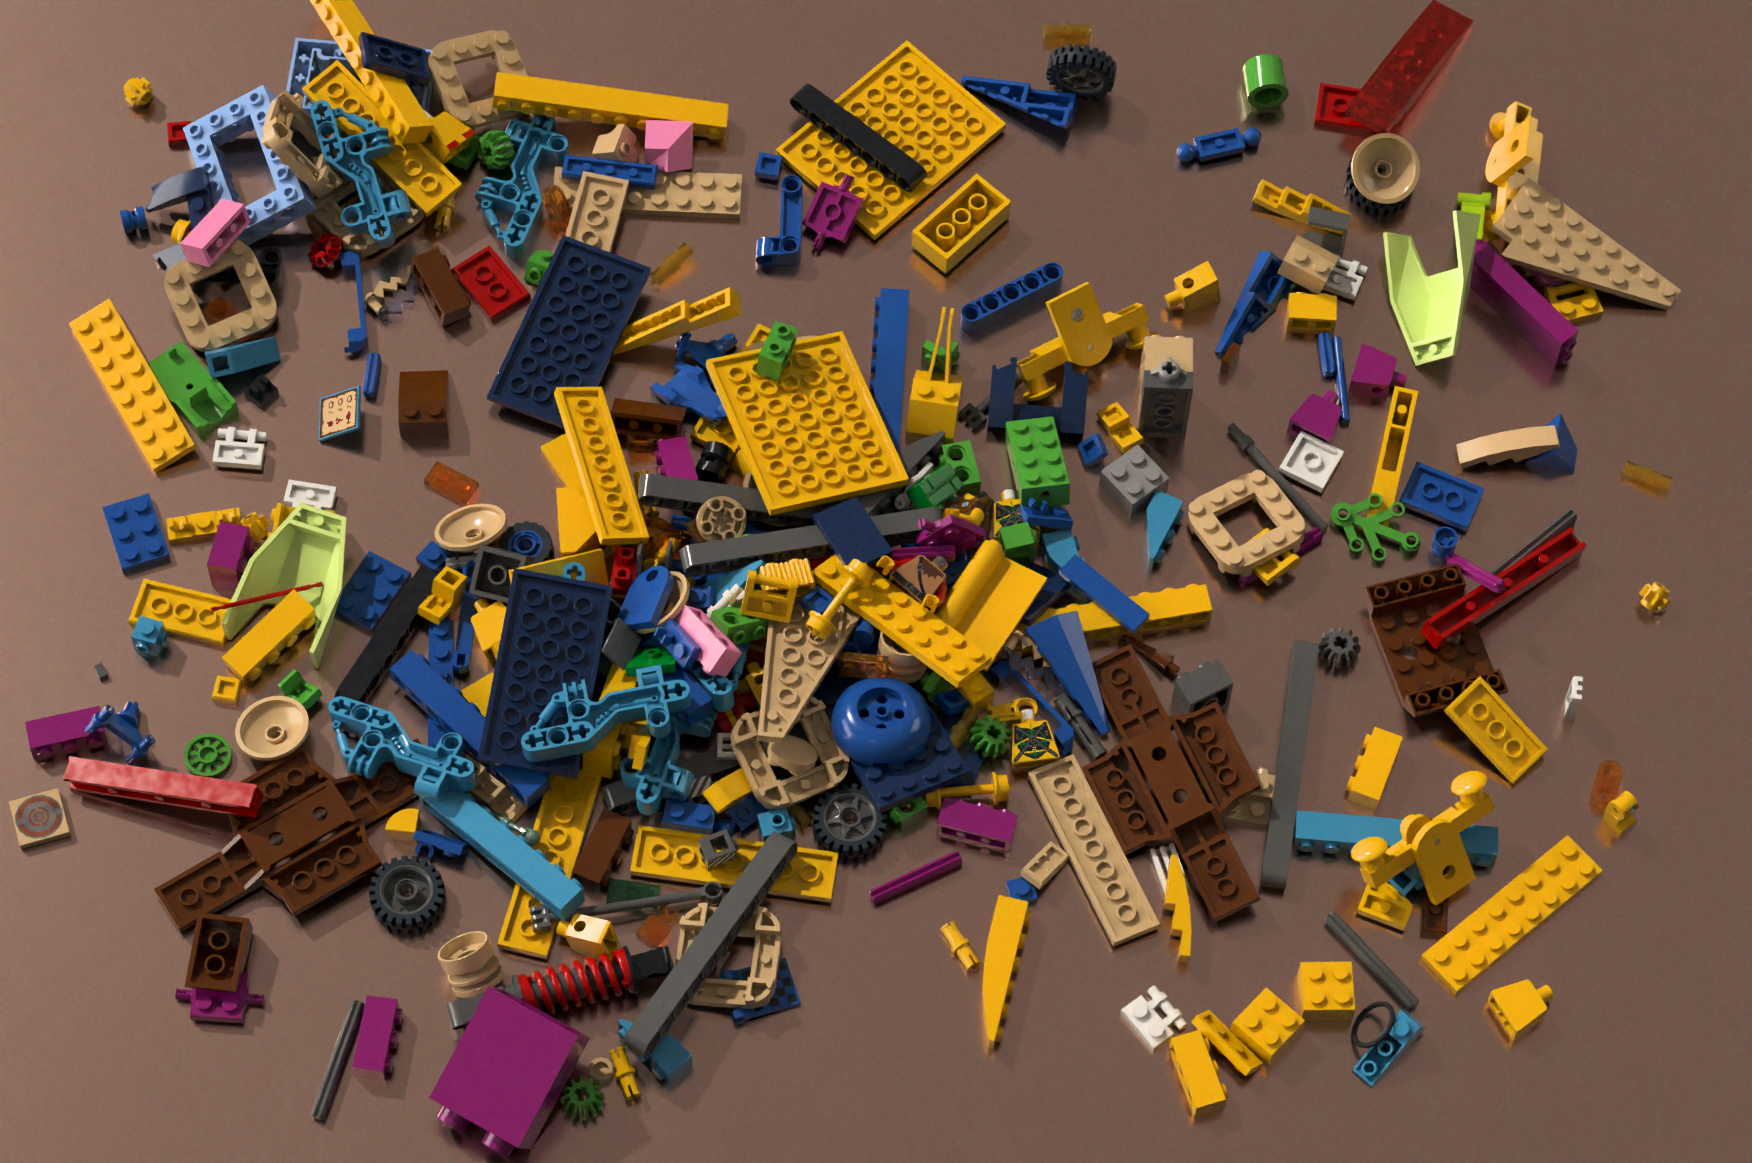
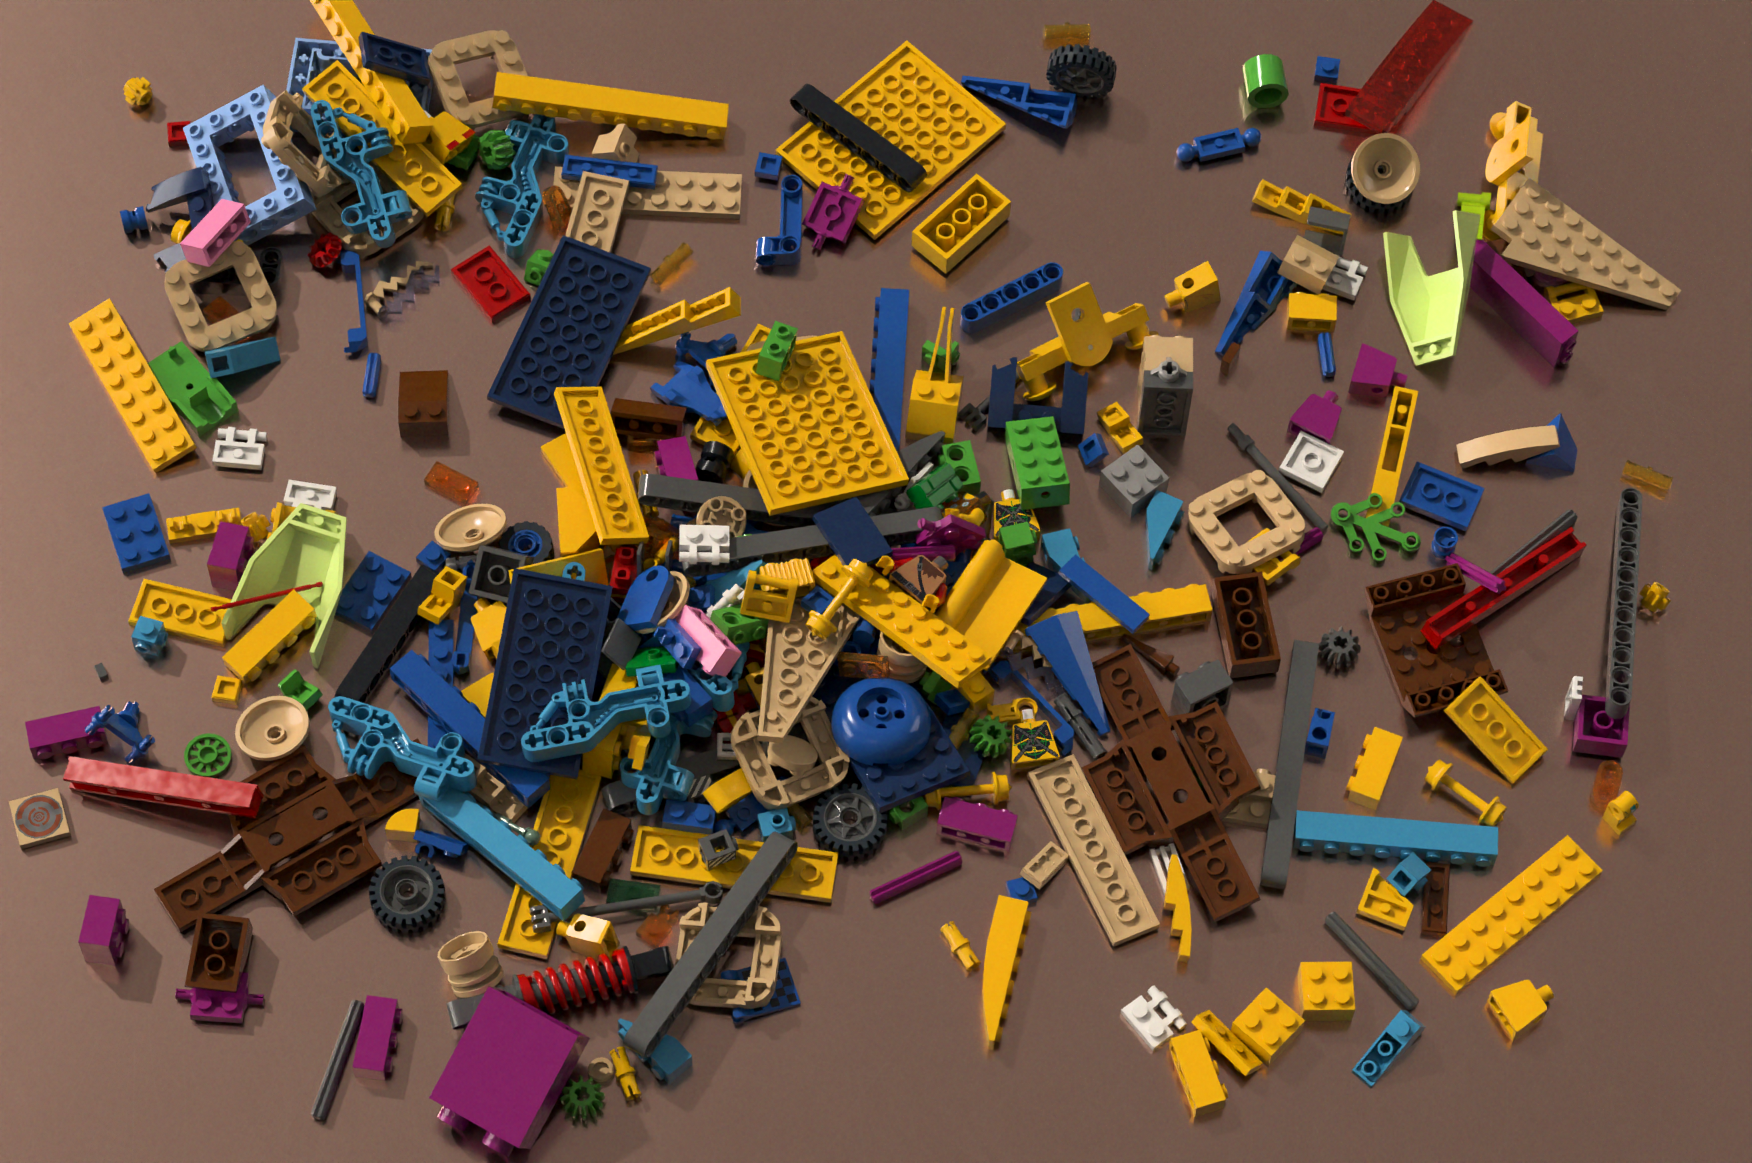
(103, 930): none -> magenta brick
(261, 391): black tile -> none
(339, 413): piece -> none
(440, 286): reddish brown brick -> none
(669, 144): bright pink slope -> none
(704, 538): none -> white plate
(1044, 516): blue plate -> none
(1245, 624): none -> reddish brown brick
(1319, 733): none -> blue leg
(1327, 69): none -> blue plate
(1341, 380): blue bar -> none
(1388, 1029): black piece -> none
(1430, 843): yellow piece -> none
(1439, 774): none -> yellow piece
(1597, 731): none -> magenta brick
(1623, 603): none -> dark grey beam

